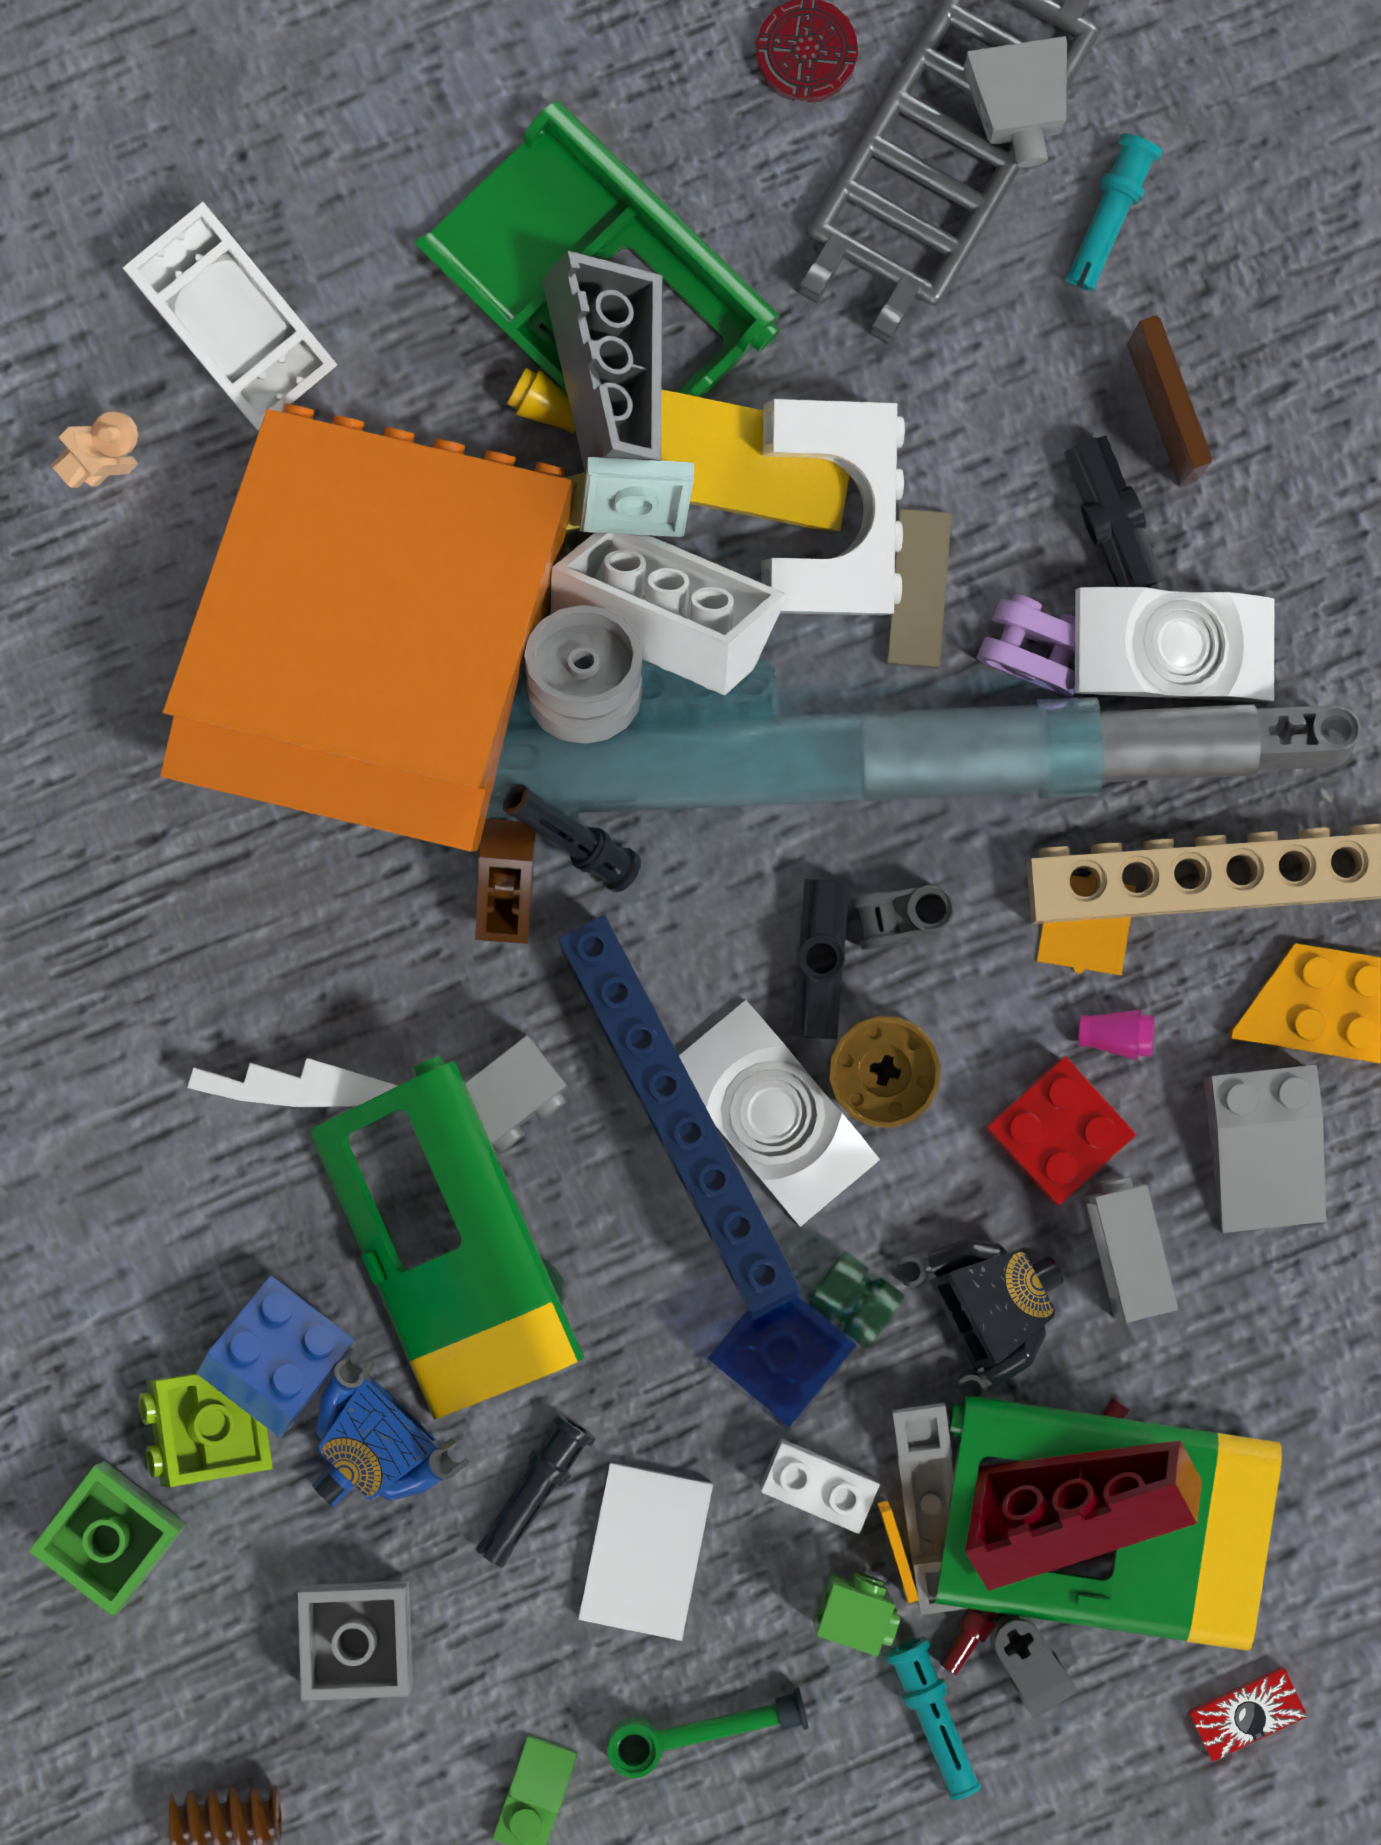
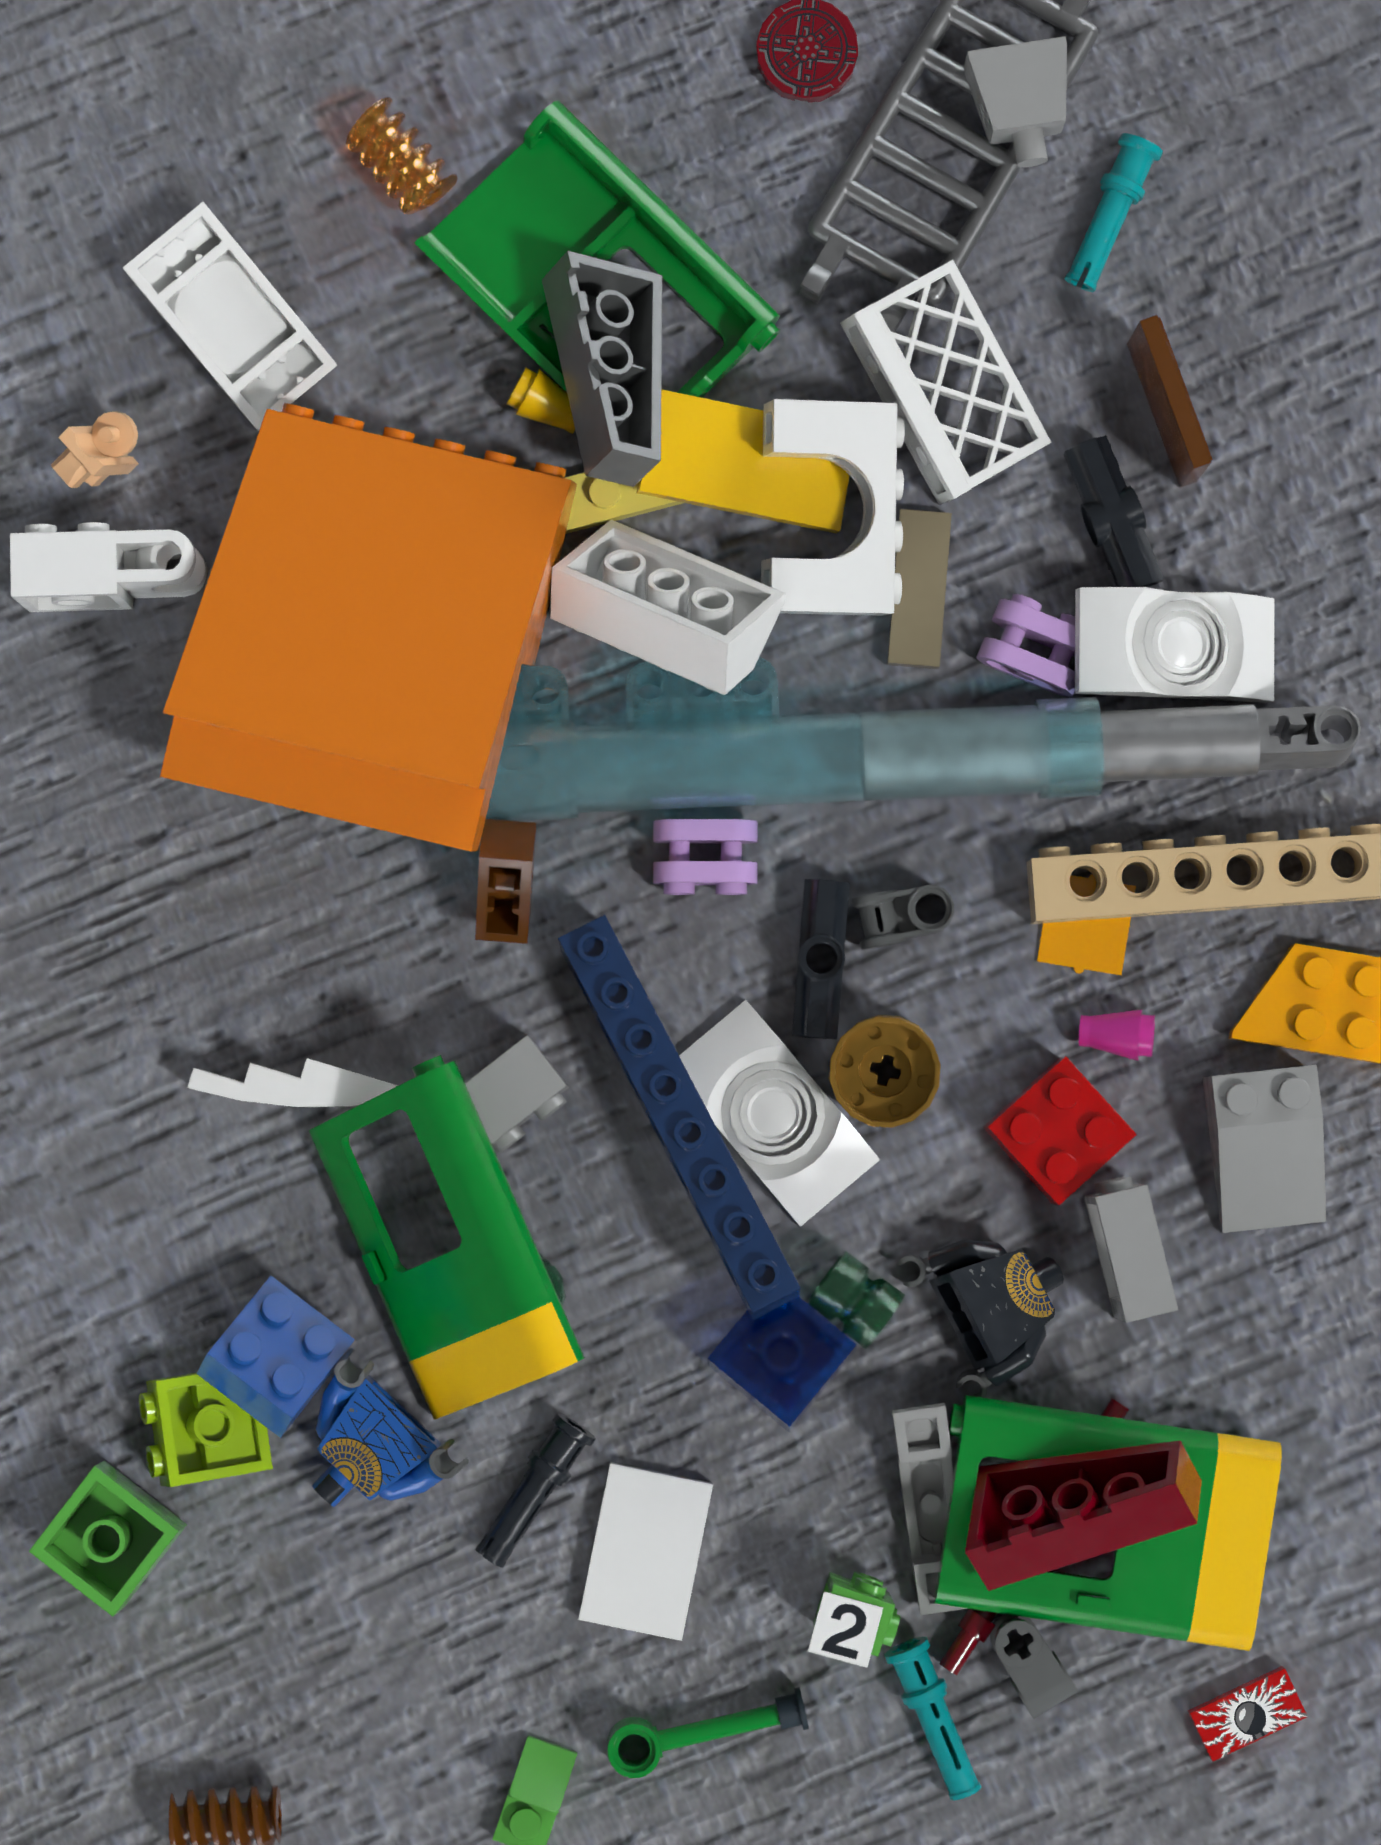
(100, 567): none -> white brick
(355, 1640): light grey brick -> none
(396, 159): none -> clear orange piece
(583, 674): light grey wheel -> none
(588, 847): black pin -> none
(636, 496): light aqua tile -> none
(681, 875): none -> lavender brick
(819, 1485): white brick -> none
(845, 1629): none -> white sticker
(897, 384): none -> white fence
(897, 1551): light orange piece -> none

